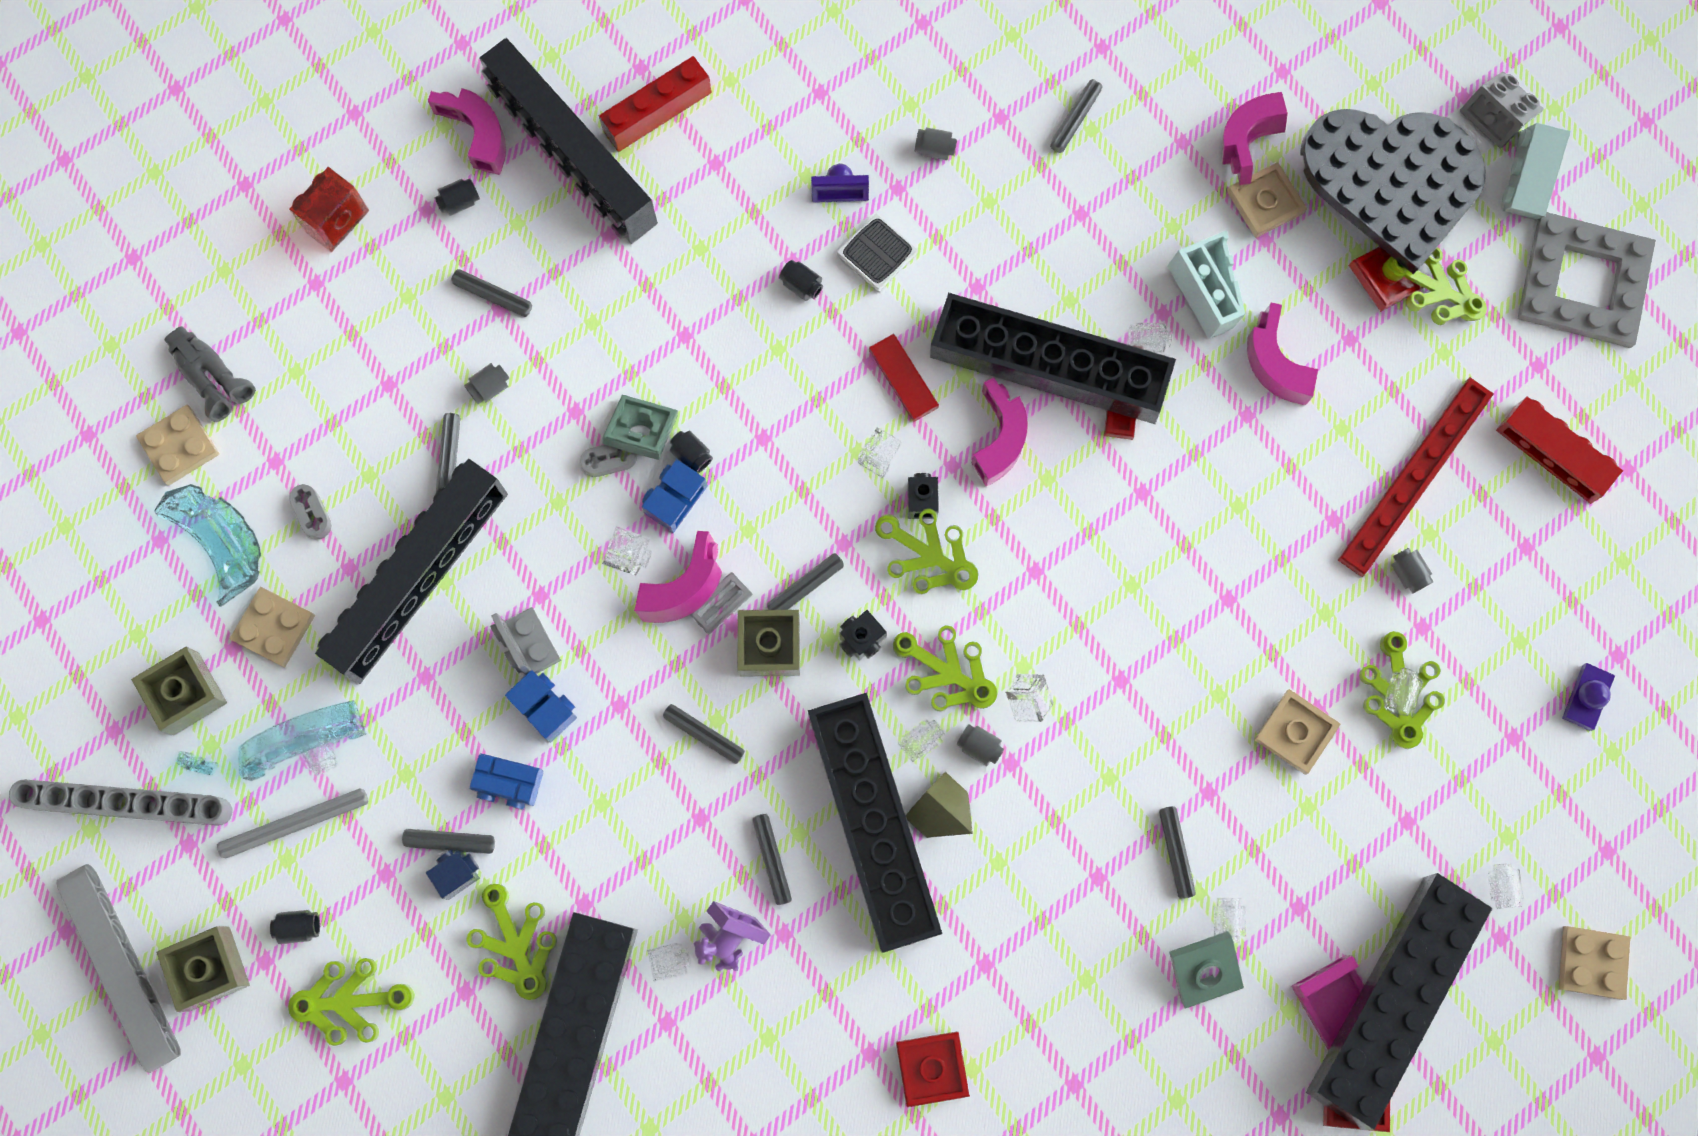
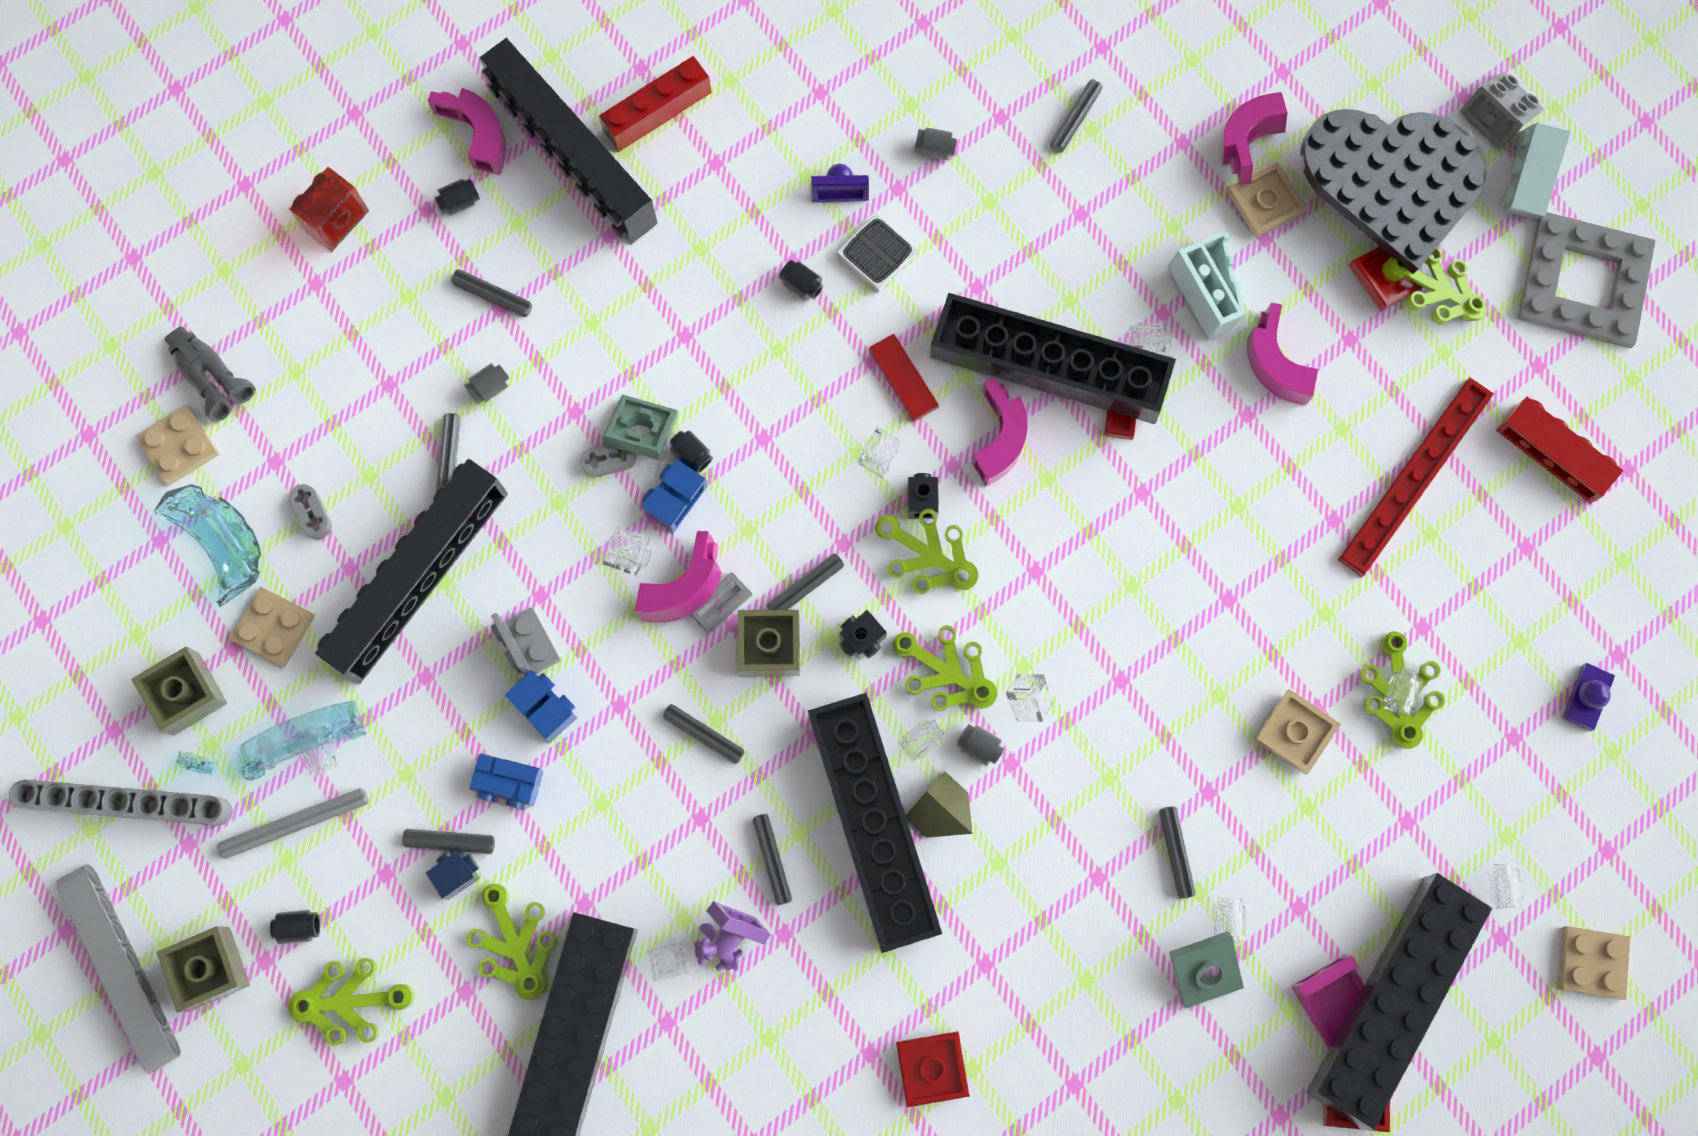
(1412, 570): dark grey brick -> none

